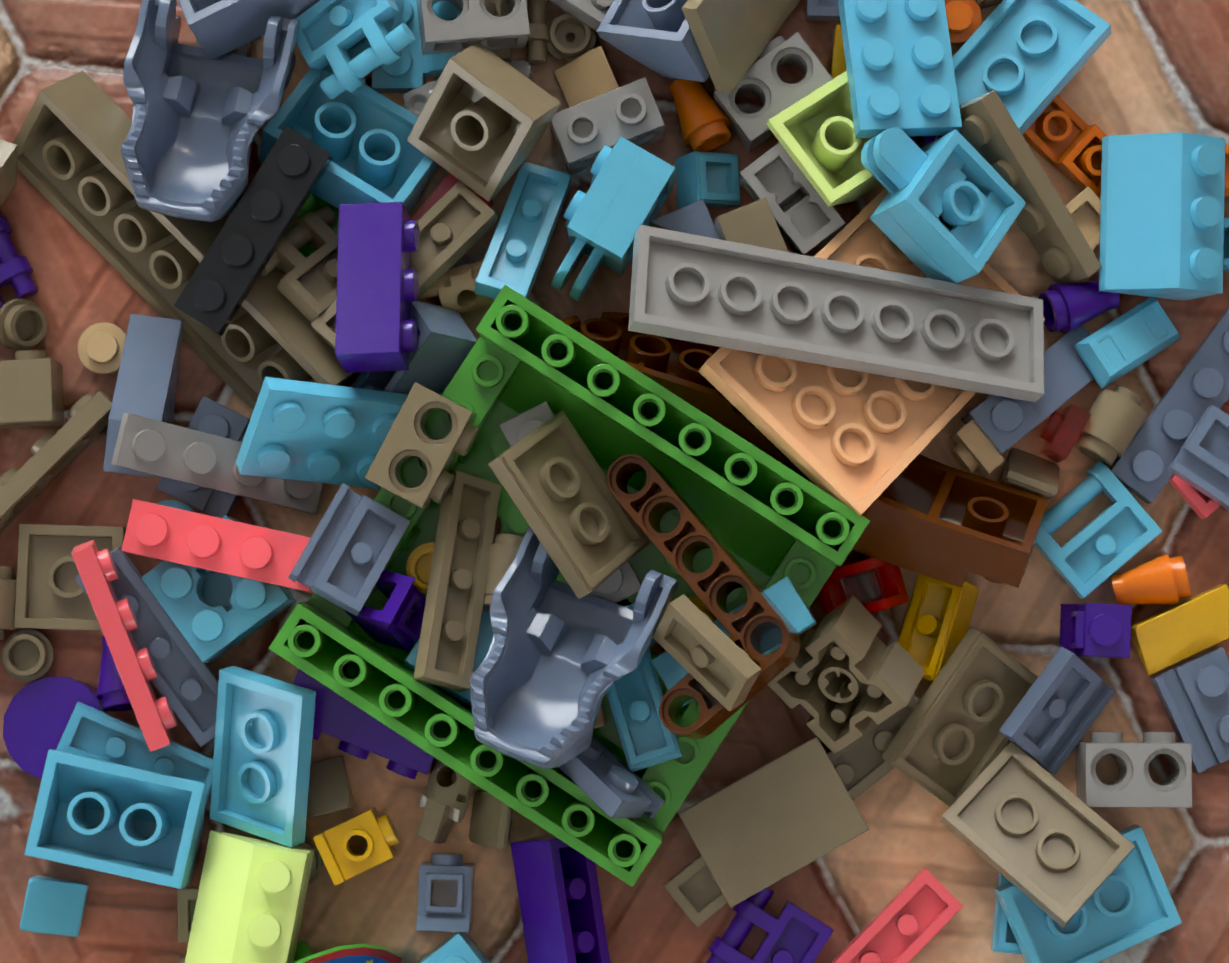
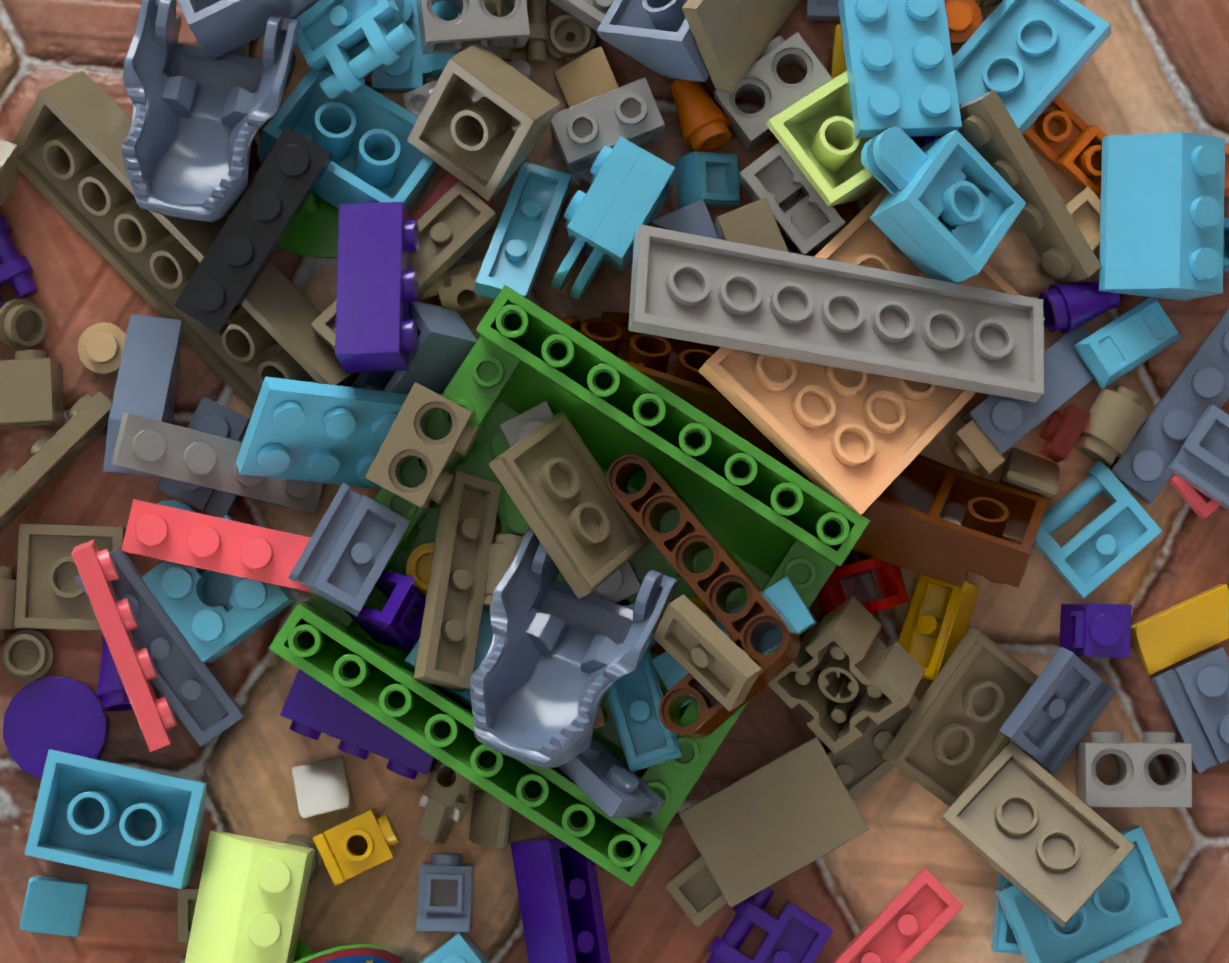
(113, 740): medium azure tile -> none
(262, 755): medium azure plate -> none
(312, 280): dark tan plate -> none
(1154, 582): orange cone -> none

